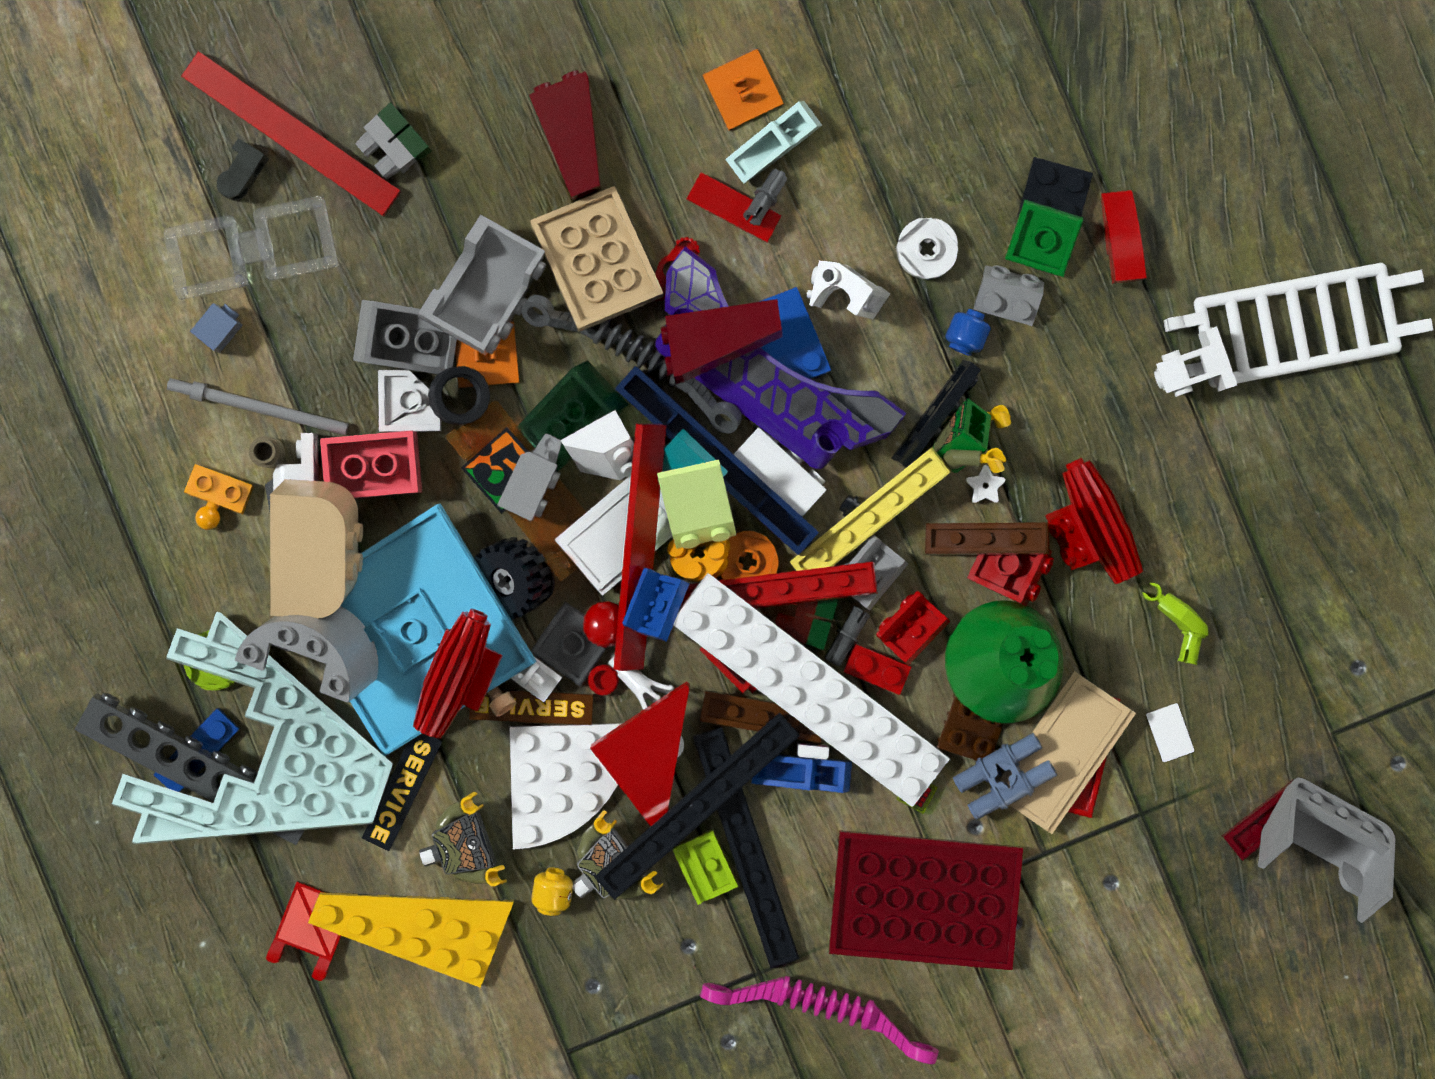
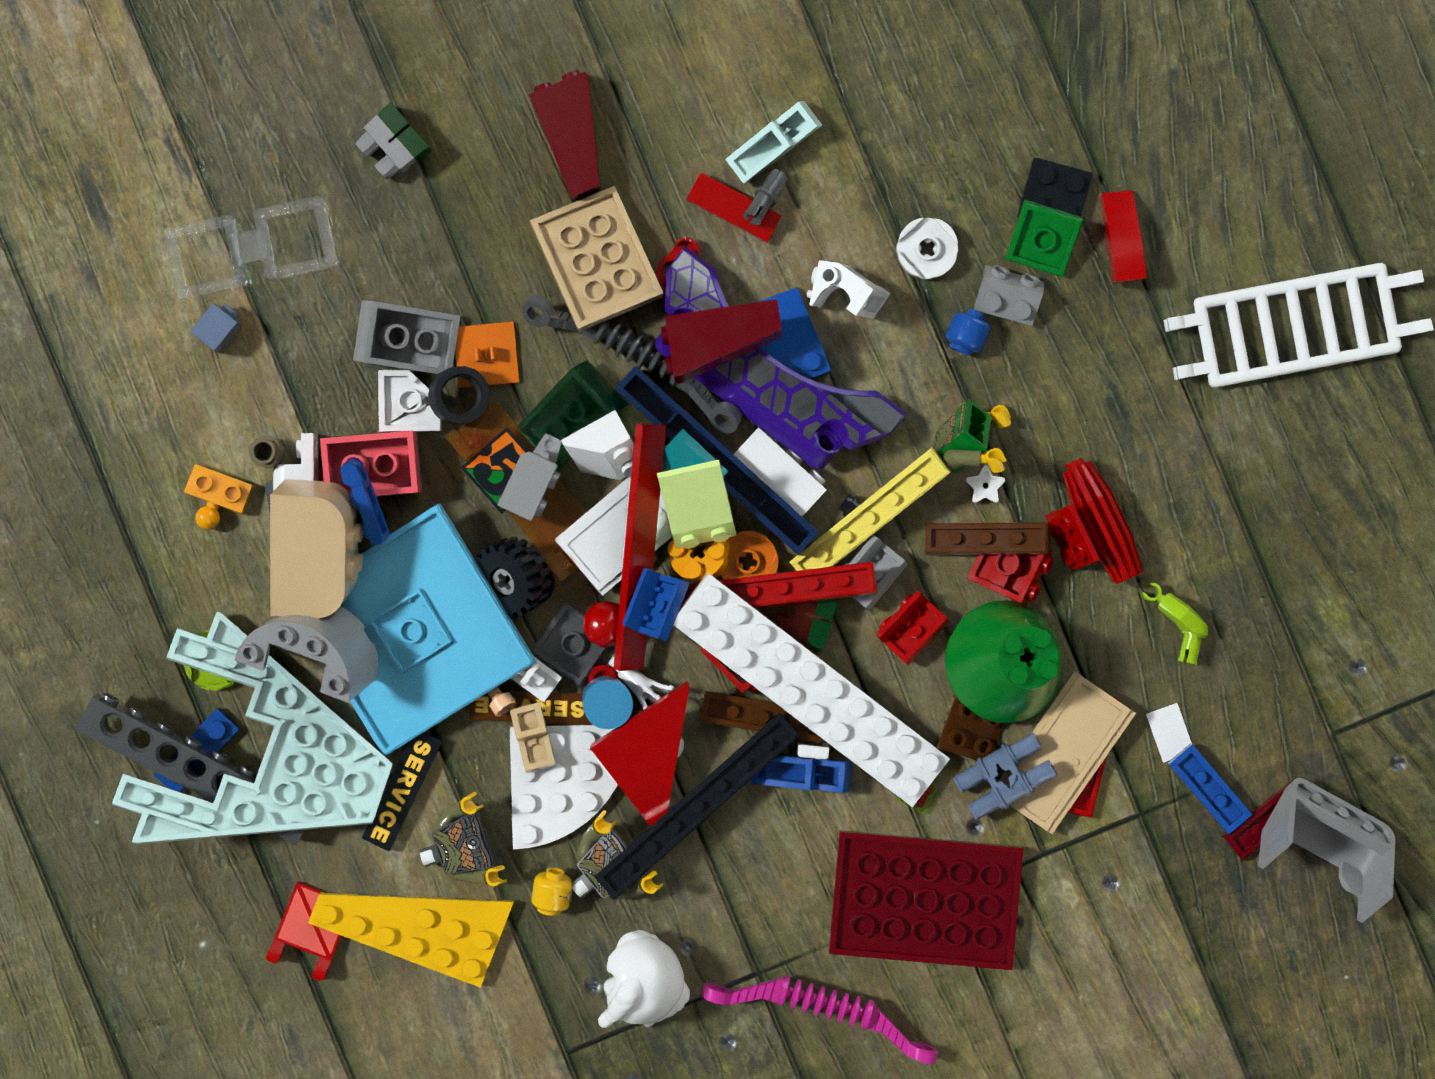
(199, 392): light grey bar -> none
(242, 172): pearl dark grey leg -> none
(291, 133): red tile -> none
(365, 499): none -> blue hinge
(457, 674): red plate -> none
(485, 287): light grey cylinder -> none
(533, 737): none -> tan slope
(607, 702): none -> dark azure piece
(644, 983): none -> white piece
(705, 867): lime plate -> none
(743, 89): orange piece -> none
(749, 857): black tile -> none
(847, 636): dark grey axle -> none
(877, 669): red plate -> none
(943, 405): black plate -> none
(1173, 374): white tile -> none
(1209, 788): none -> blue plate

